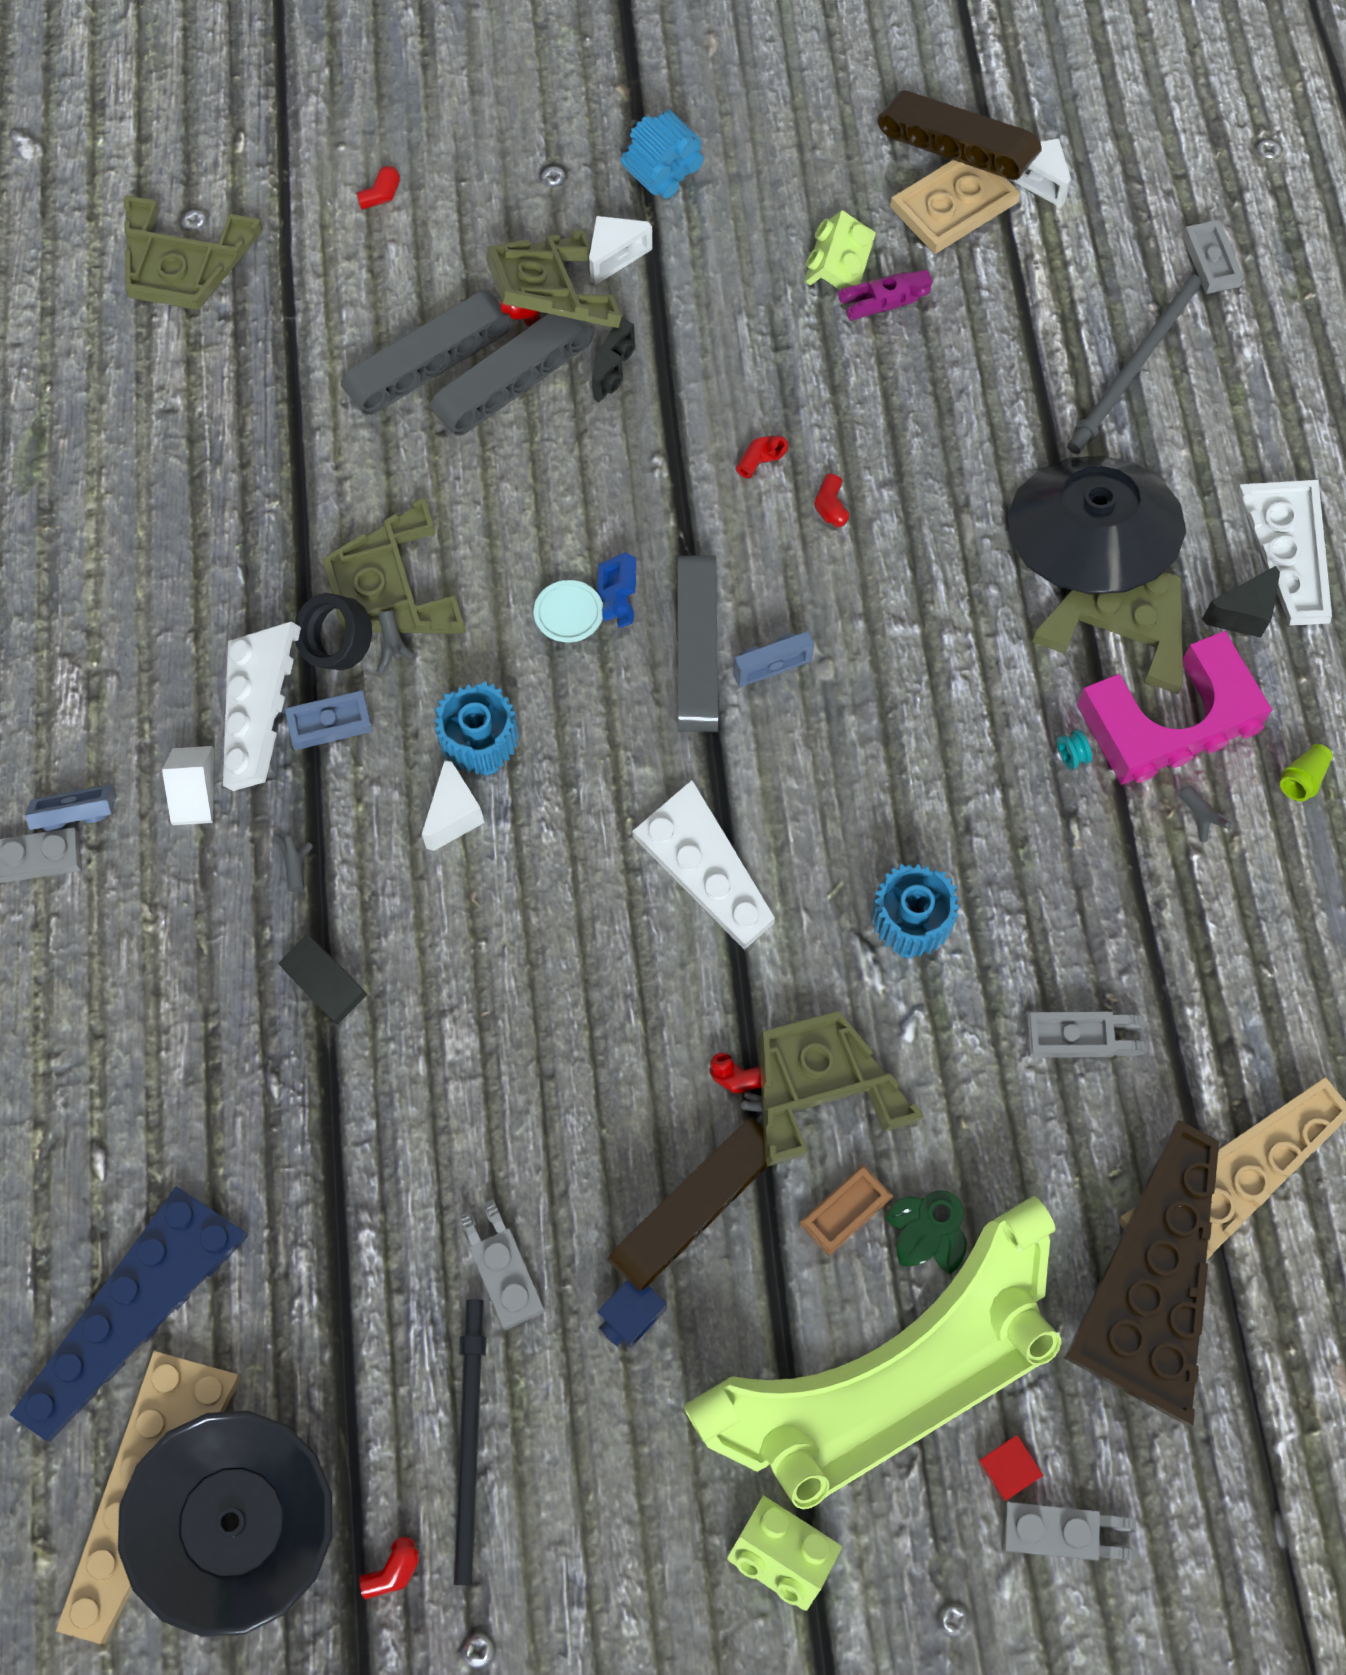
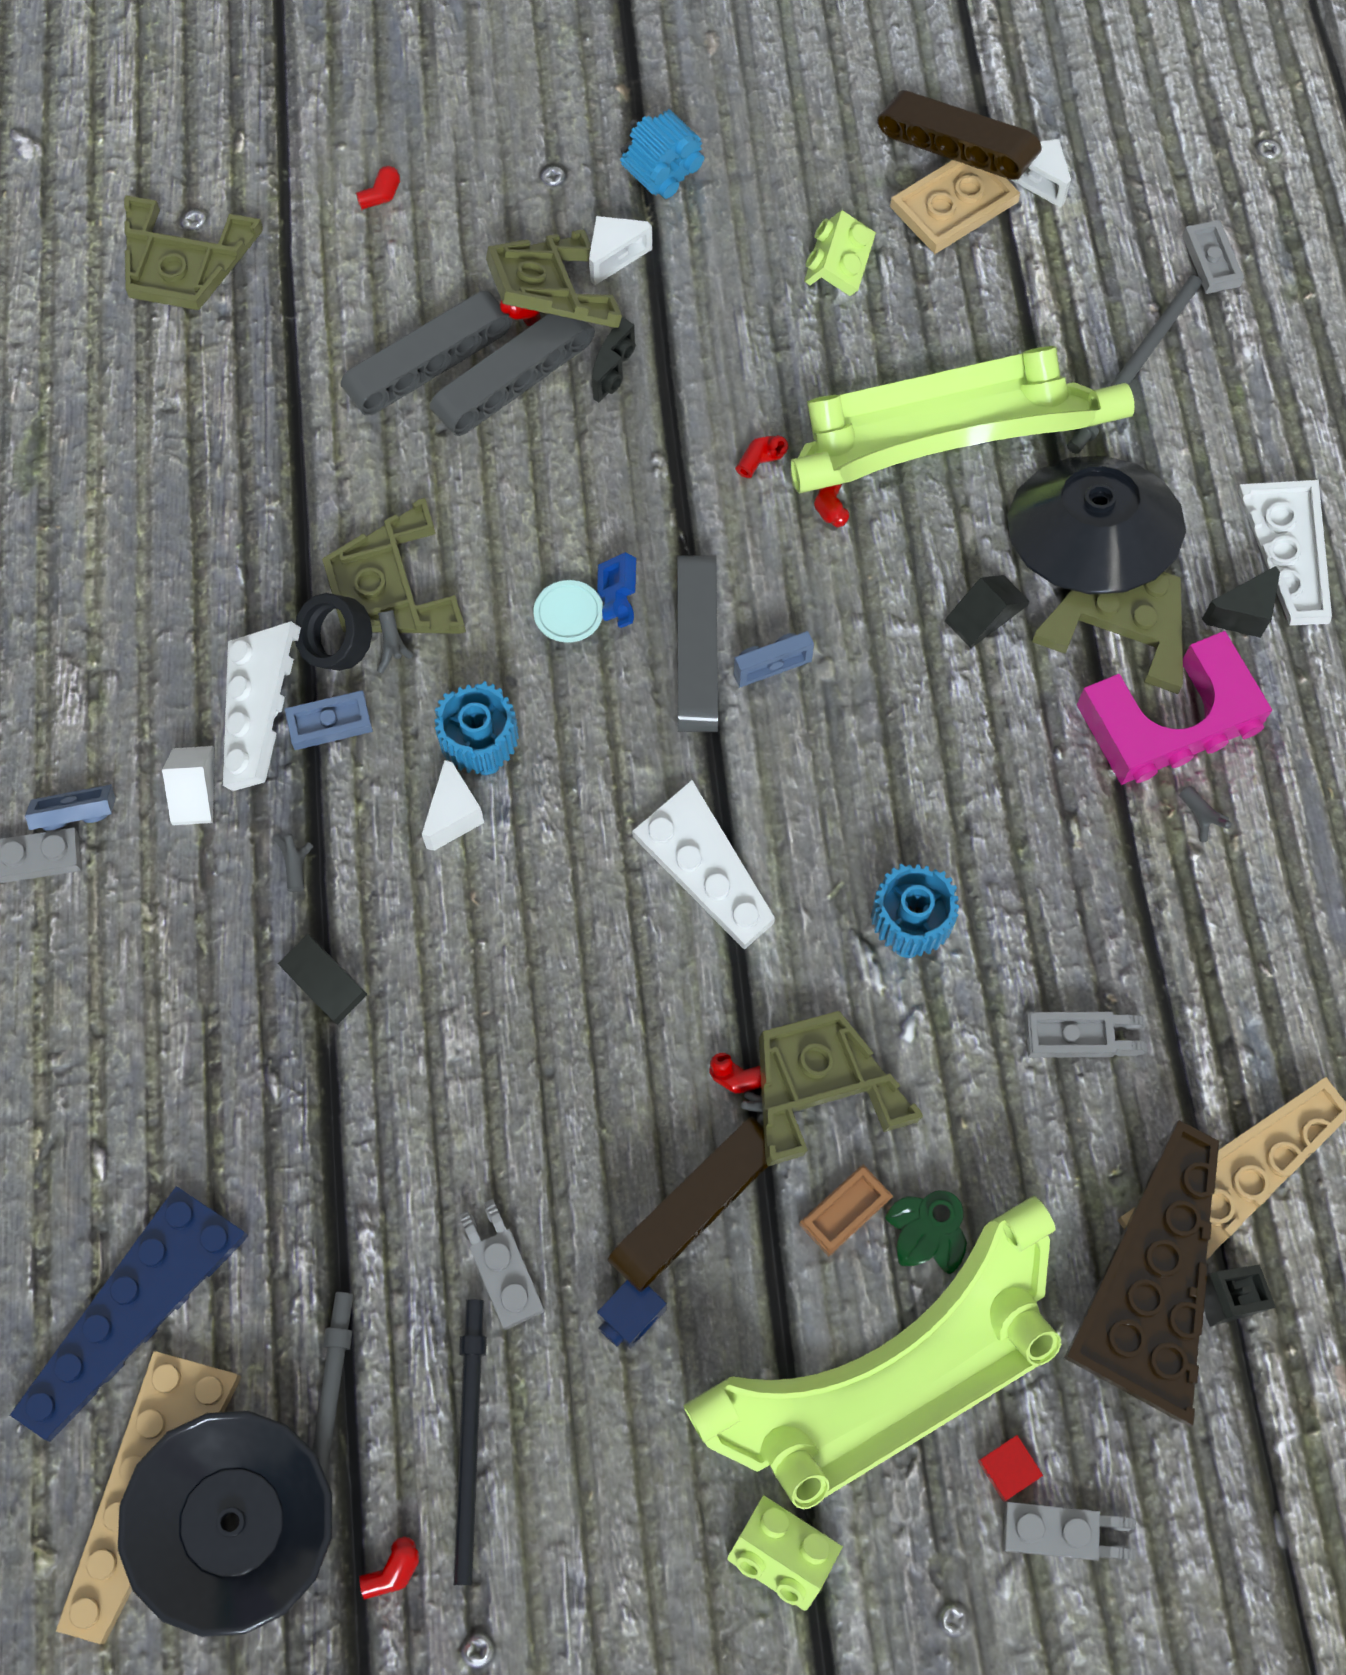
(336, 1340): none -> dark grey bar
(885, 293): magenta hinge -> none
(948, 411): none -> yellowish green panel
(986, 608): none -> pearl dark grey slope
(1074, 749): teal bush -> none
(1236, 1294): none -> pearl dark grey slope
(1306, 773): lime cone -> none

